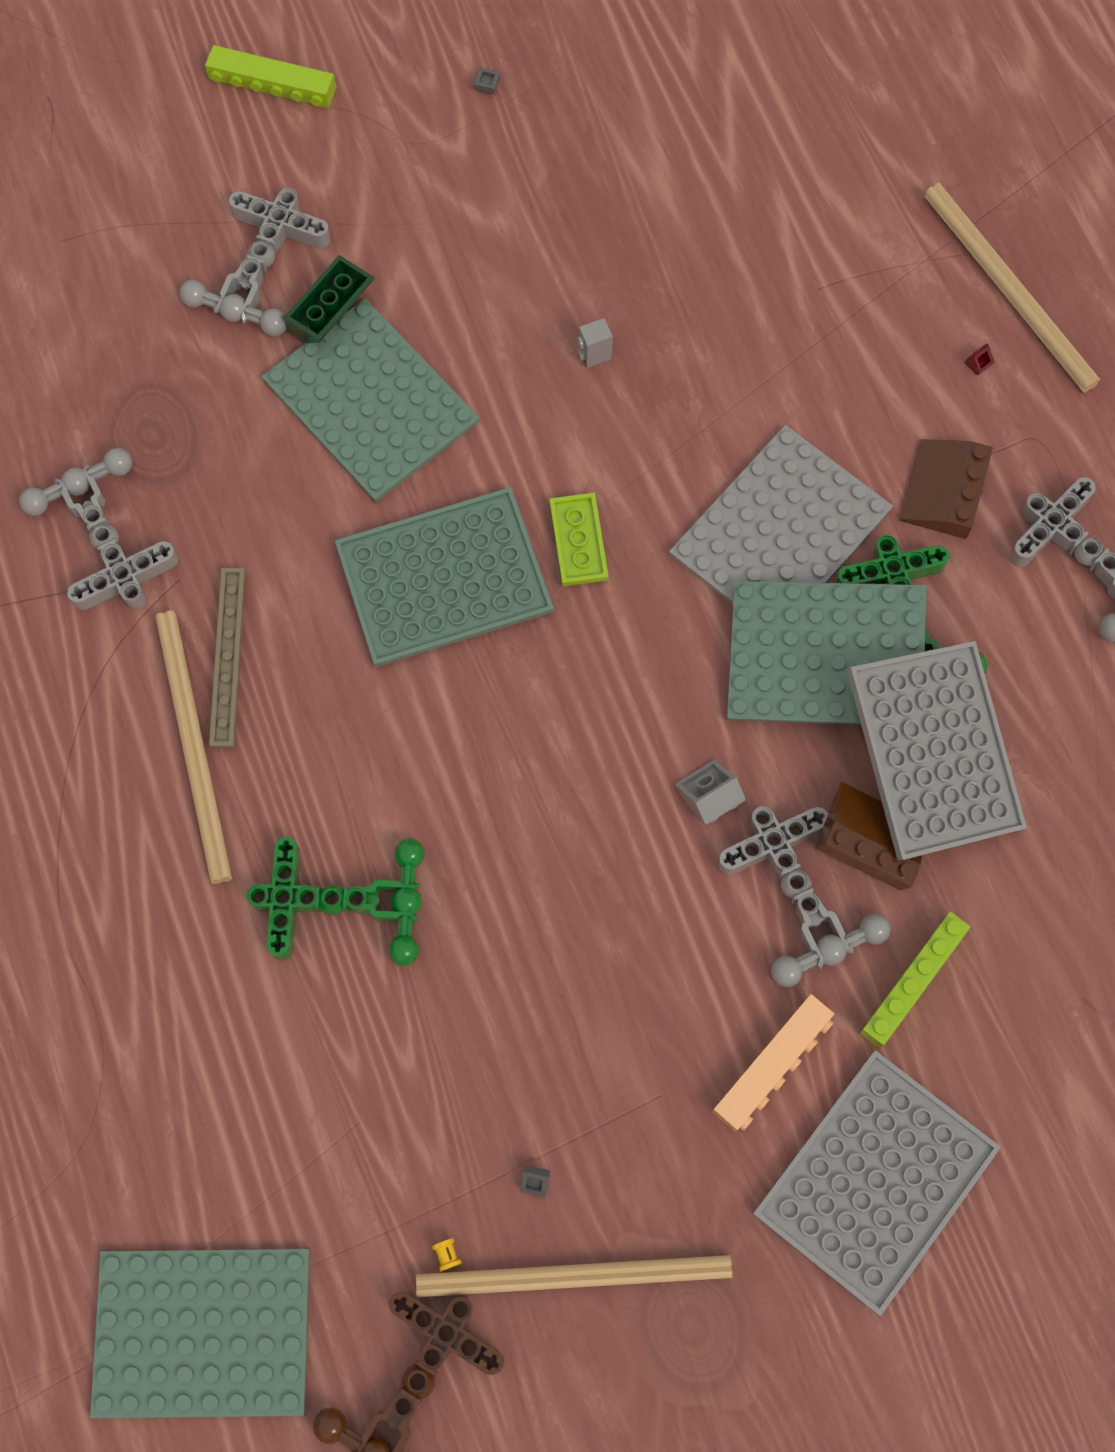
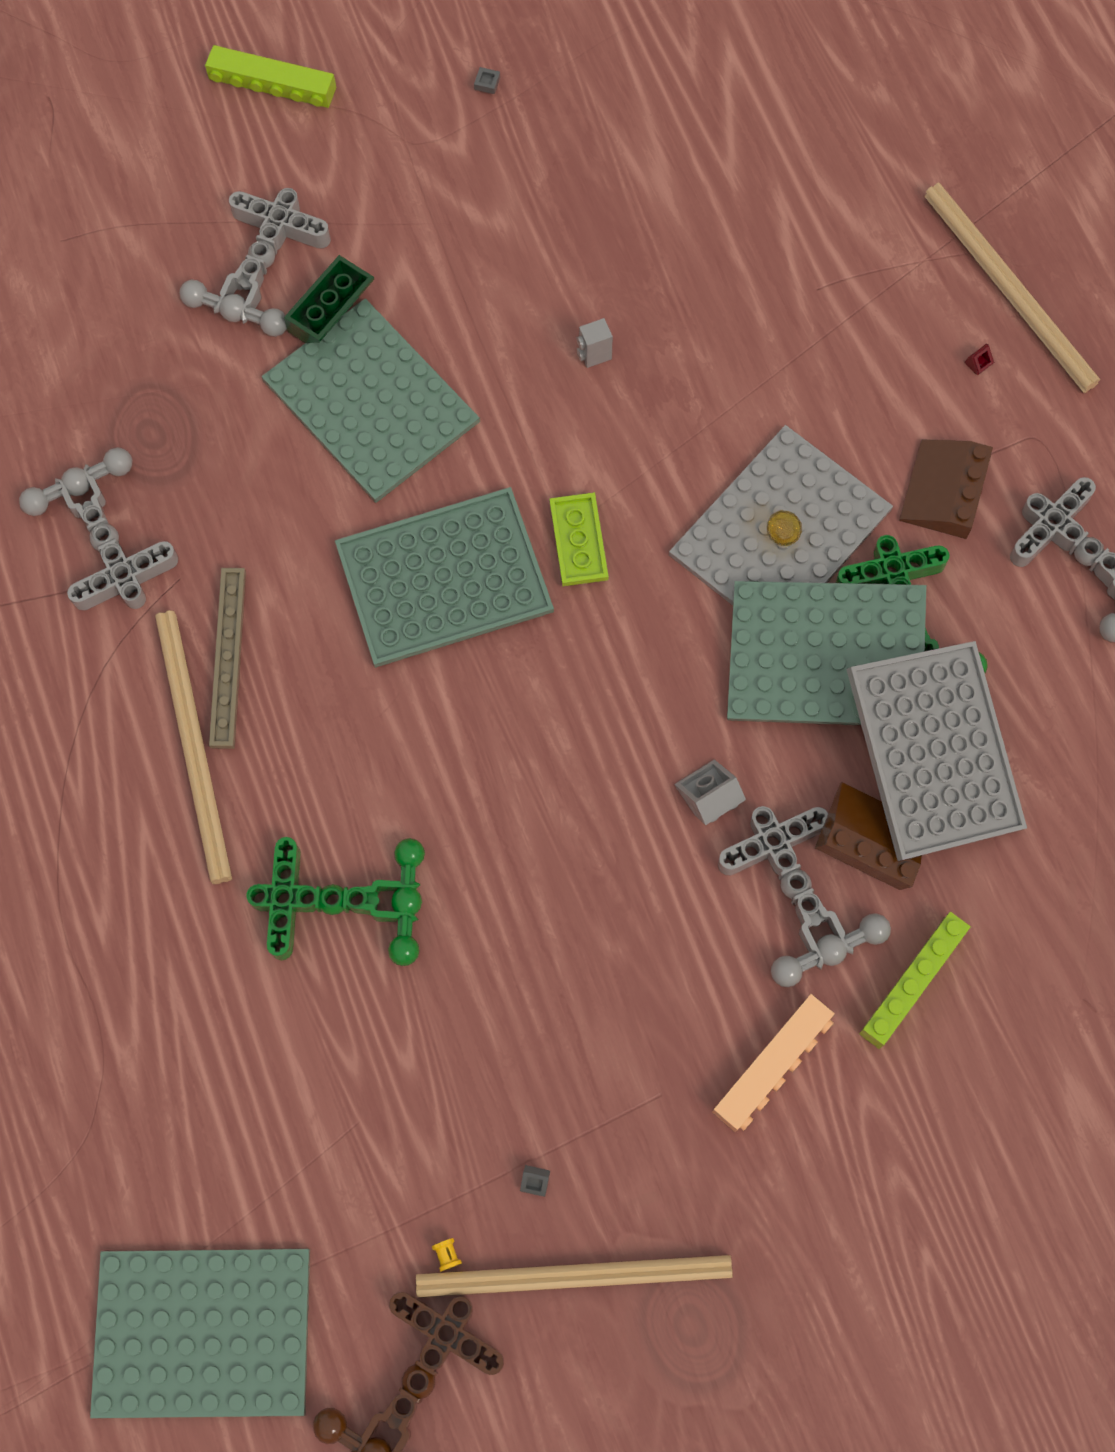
(784, 528): none -> clear yellow hair
(877, 1182): light grey plate -> none

